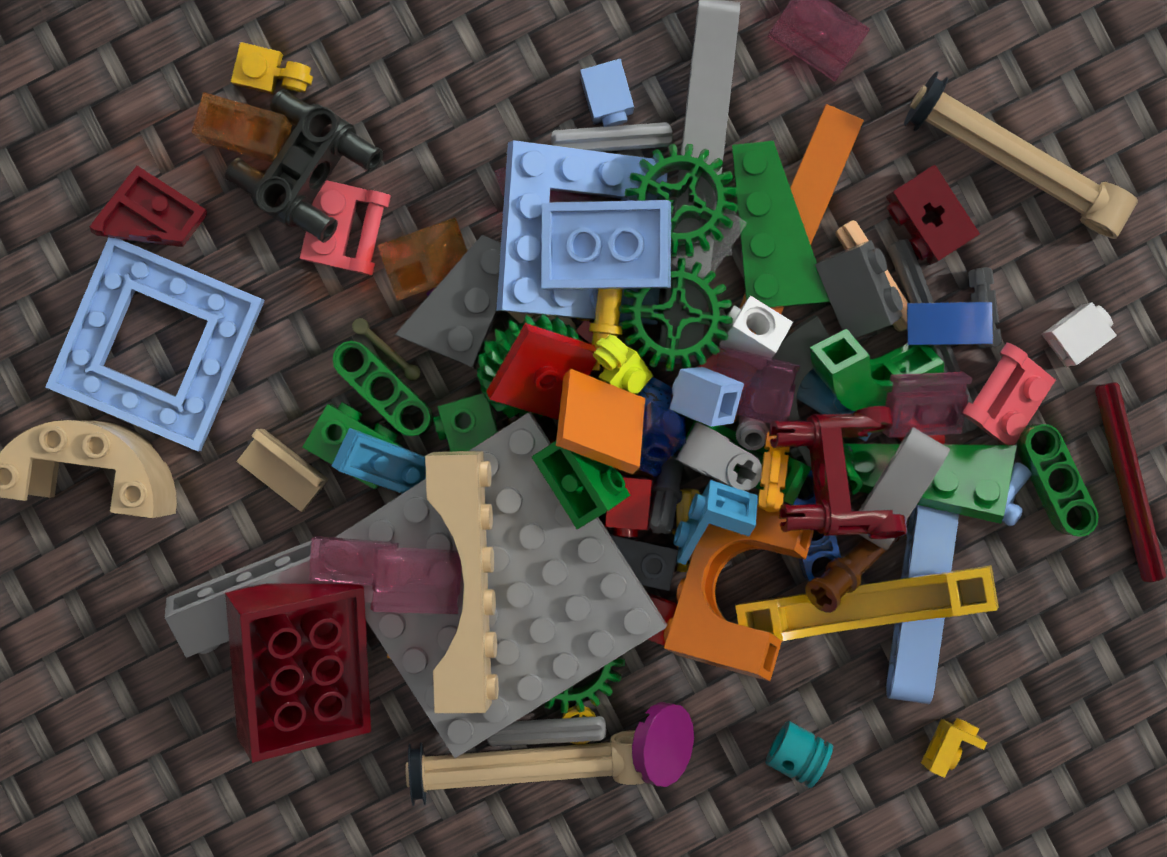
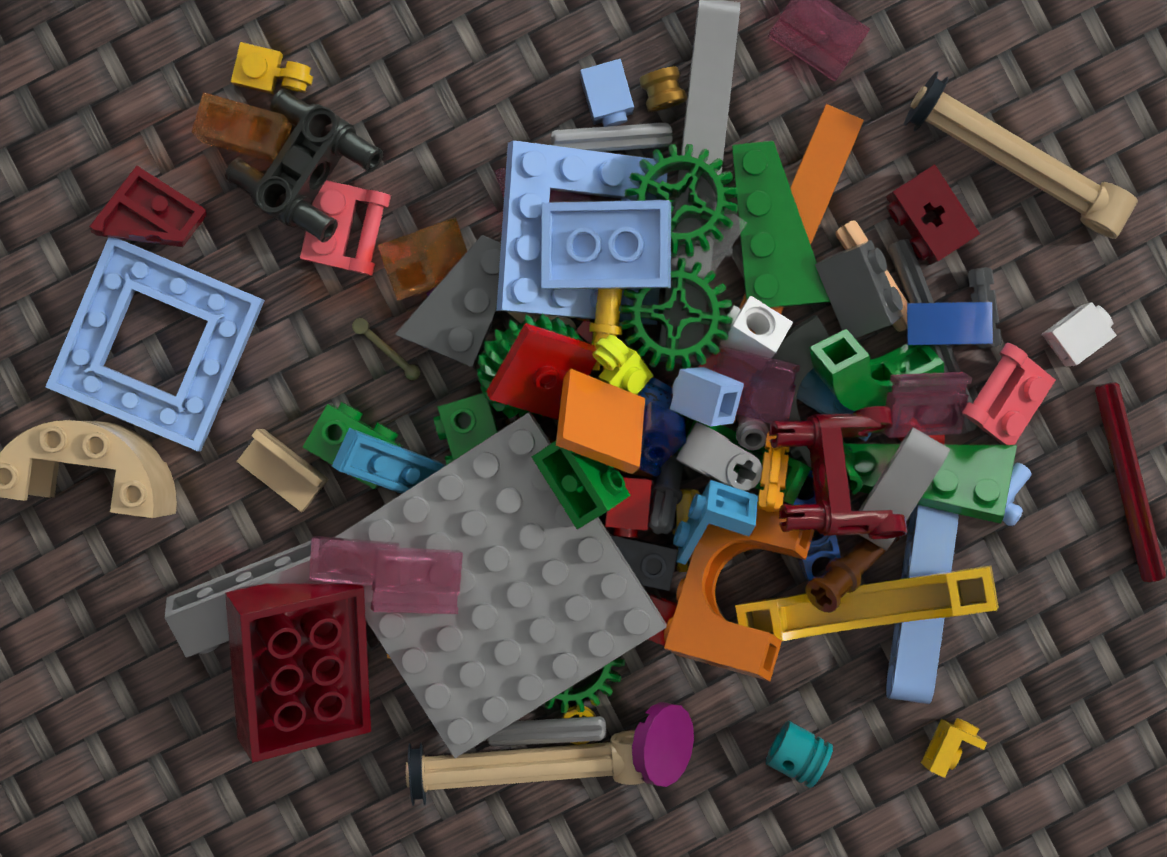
(364, 381): green beam -> none
(458, 494): tan arch -> none
(663, 89): none -> pearl gold wheel
(1072, 491): green beam -> none

